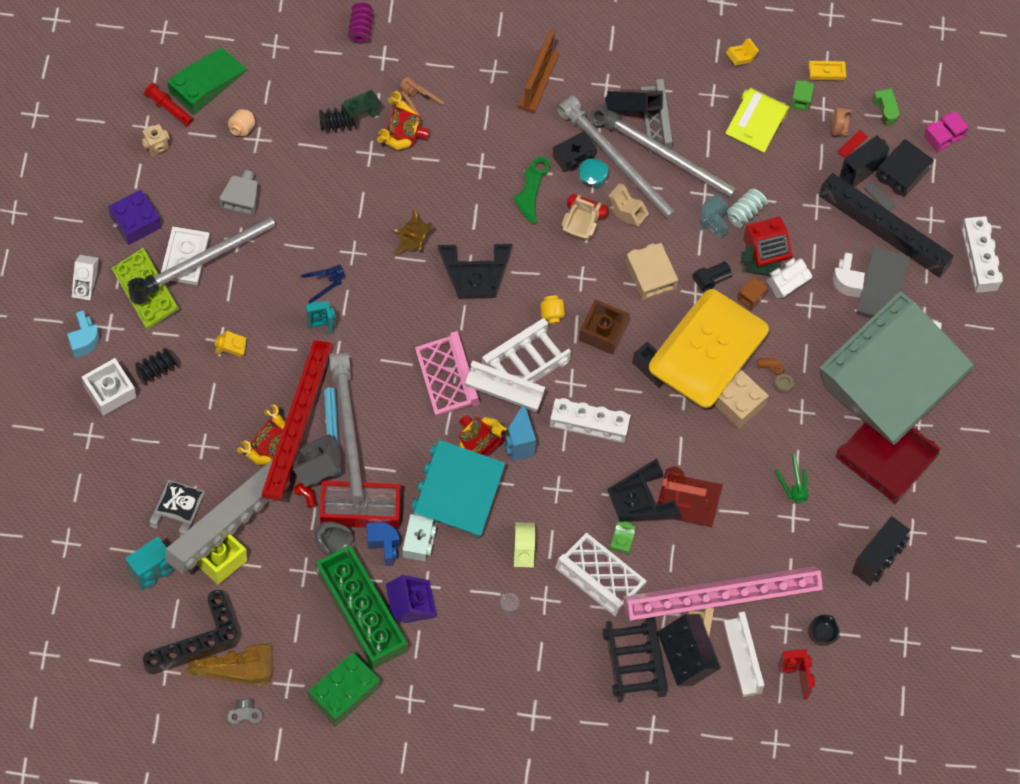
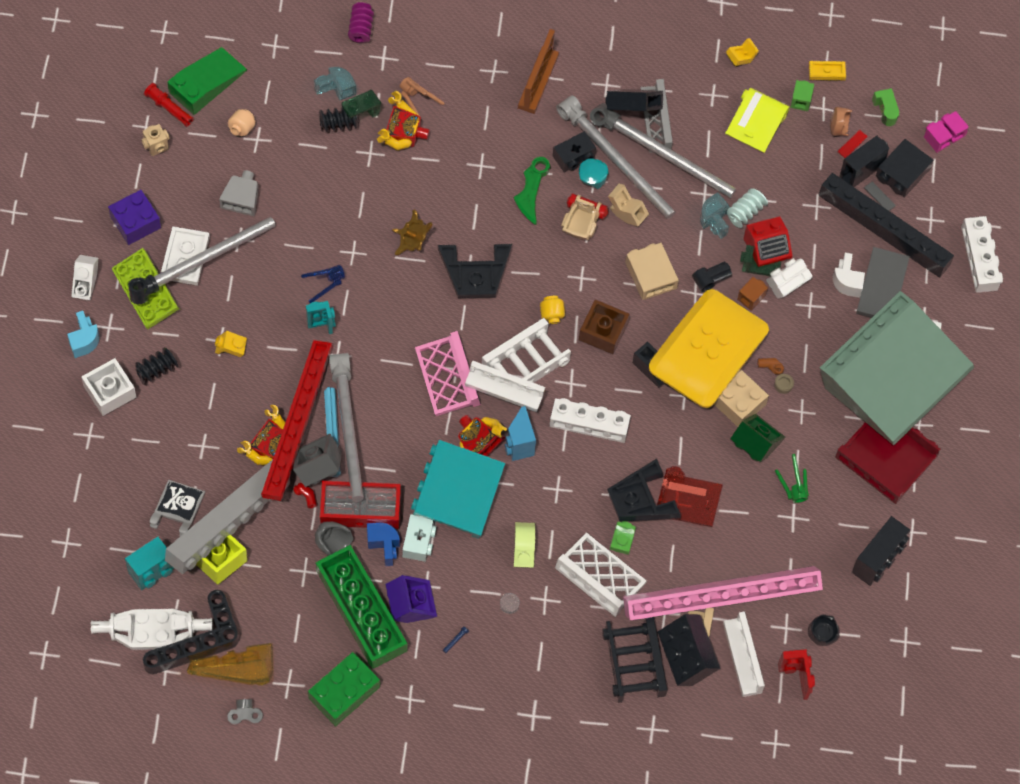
(151, 627): none -> white plate
(337, 79): none -> clear light blue brick
(464, 630): none -> dark blue piece
(757, 437): none -> dark green slope

